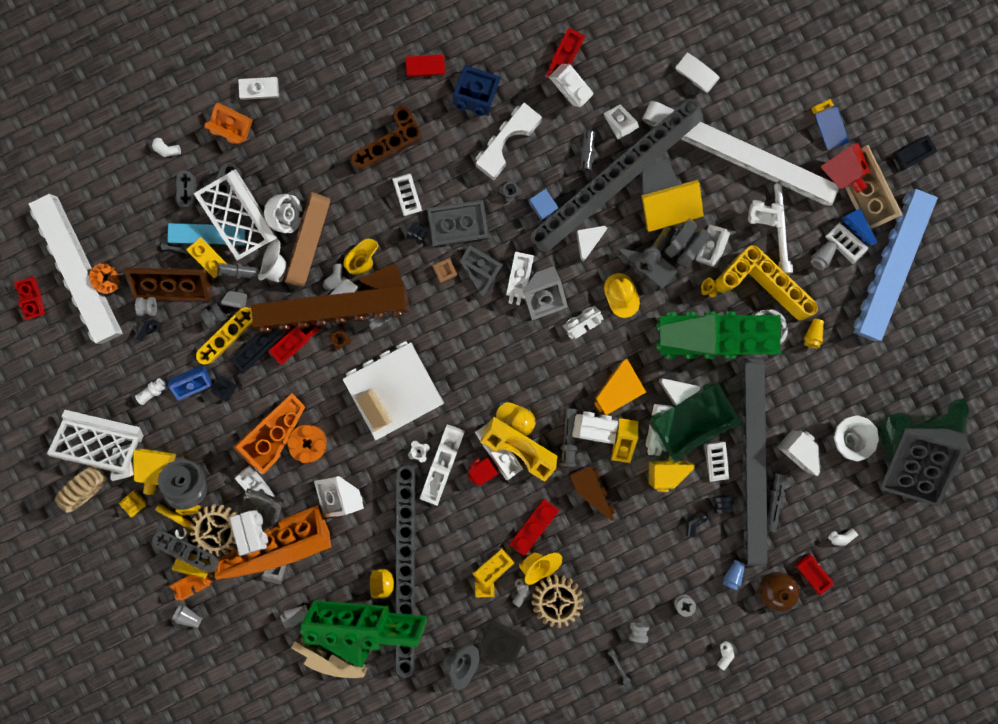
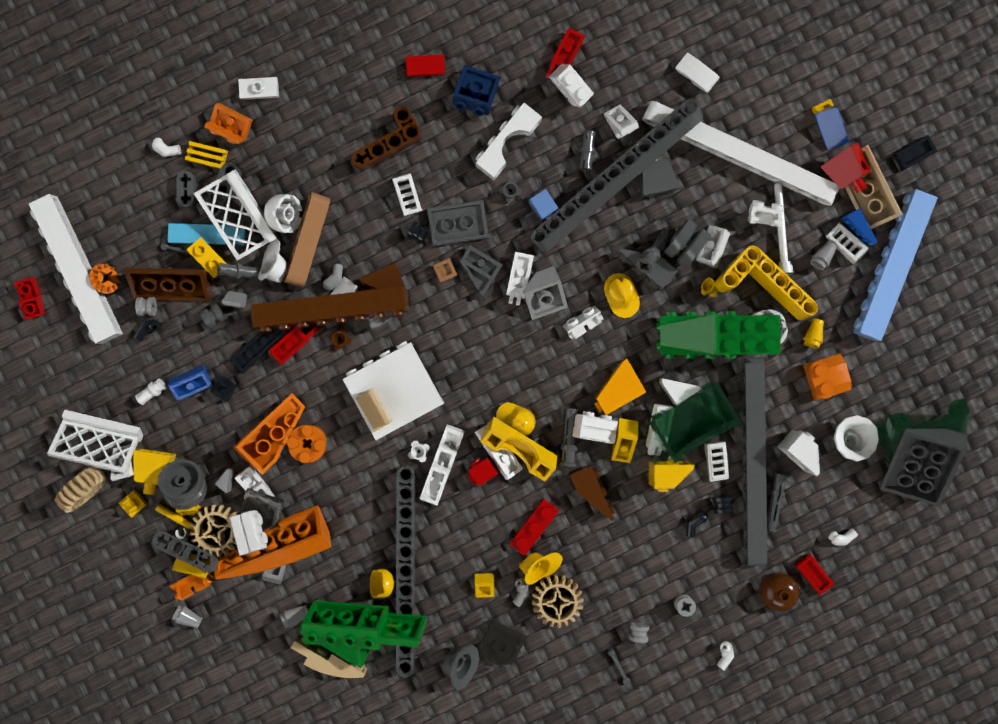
(190, 151): none -> yellow tile
(224, 333): yellow beam -> none
(226, 480): none -> light grey slope
(337, 497): white slope -> none
(360, 257): yellow piece -> none
(493, 568): yellow plate -> none
(588, 239): white slope -> none
(672, 205): yellow tile -> none
(734, 575): medium blue cone -> none
(828, 376): none -> orange slope

